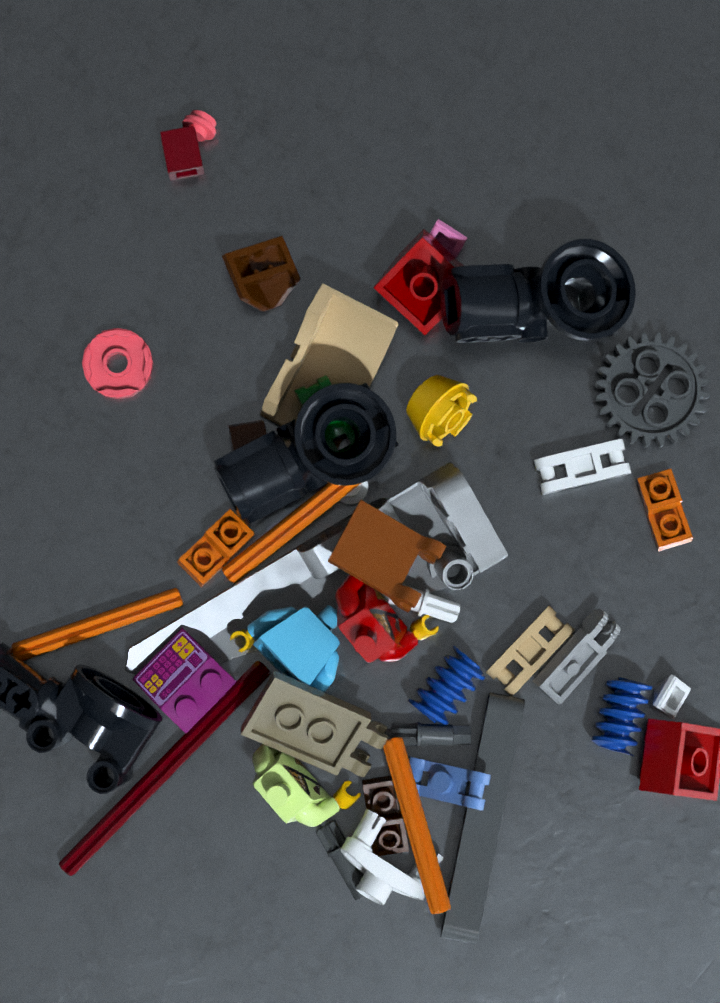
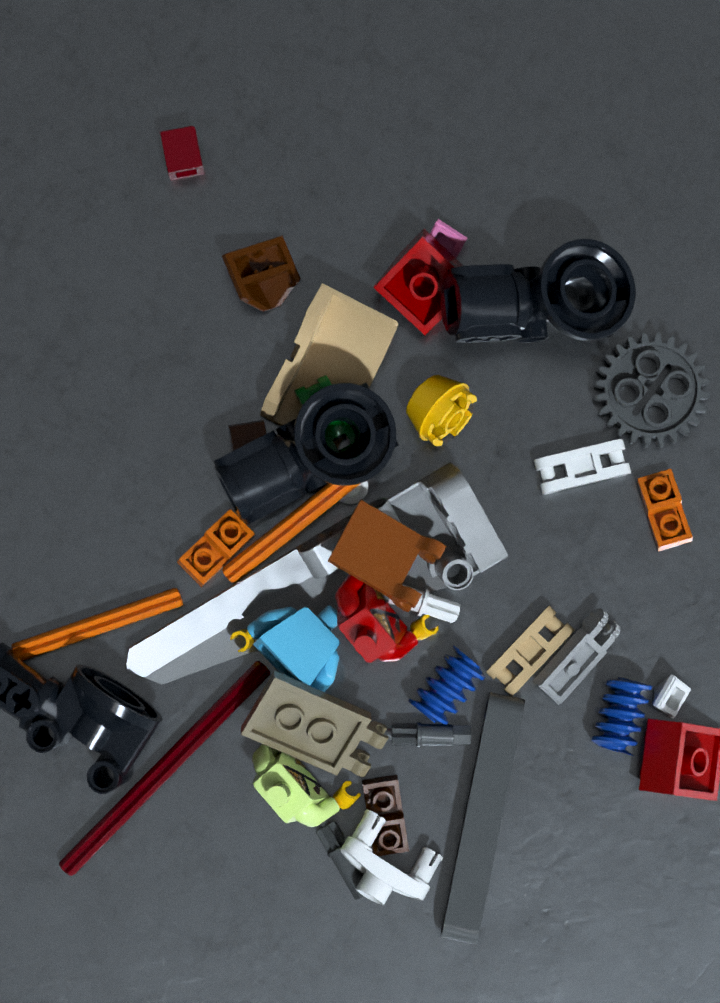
(120, 384): coral tile -> none
(184, 680): magenta slope -> none
(203, 123): coral plate -> none
(416, 825): orange axle -> none
(449, 783): medium blue plate -> none

